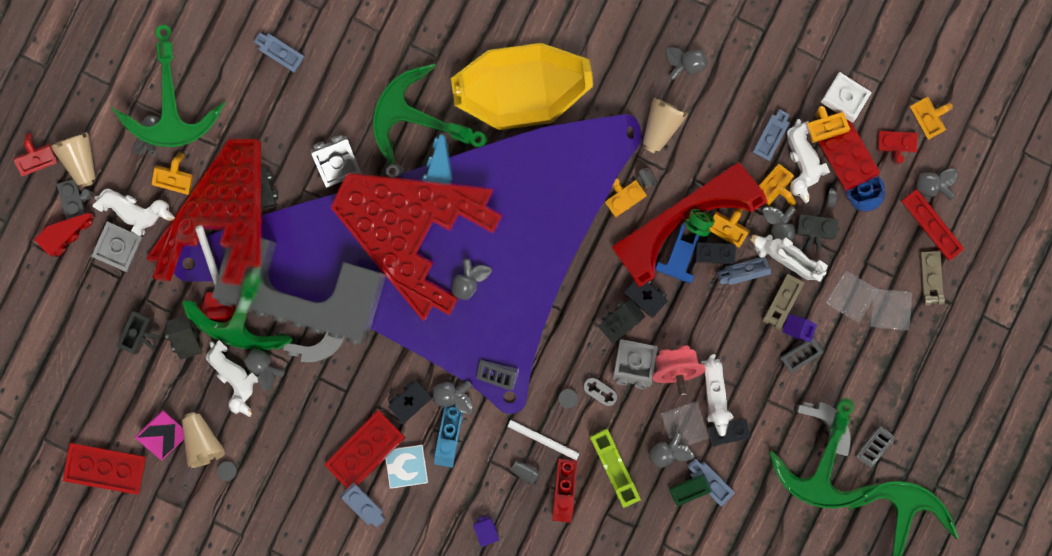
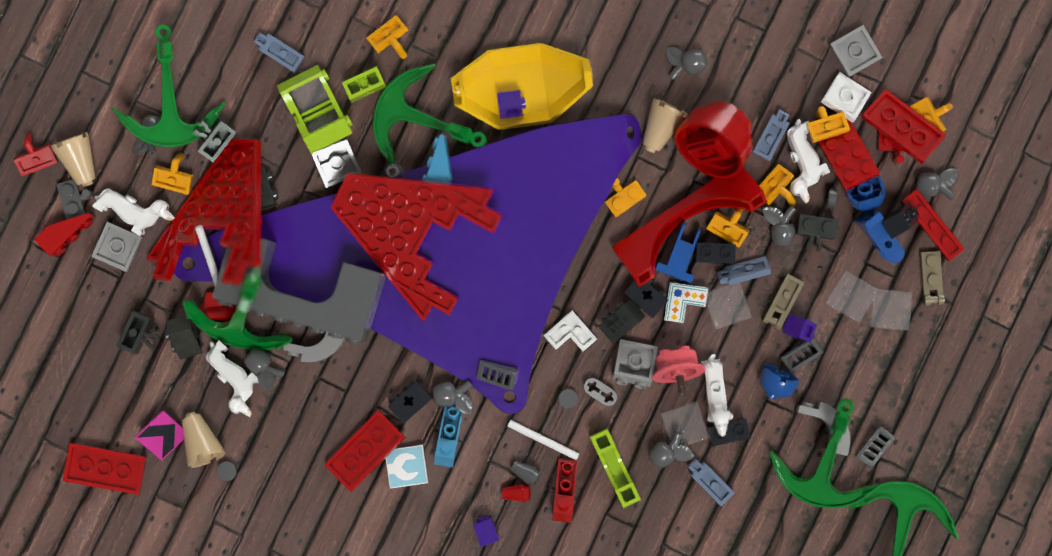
(215, 140): none -> pearl dark grey brick
(317, 108): none -> lime window
(362, 505): sand blue hinge -> none
(364, 84): none -> lime brick
(387, 35): none -> light orange plate
(465, 284): dark grey piece -> none
(510, 104): none -> dark purple brick
(517, 493): none -> red cone
(571, 328): none -> white tile
(647, 178): dark grey slope -> none
(681, 295): none -> white tile
(690, 490): dark green tile -> none
(699, 222): green wheel -> none
(715, 139): none -> red piece
(727, 305): none -> clear tile
(777, 382): none -> blue cylinder
(789, 256): white animal -> none
(855, 51): none -> light grey plate
(872, 227): none -> blue piece
(900, 220): none -> black brick
(903, 126): none -> red plate

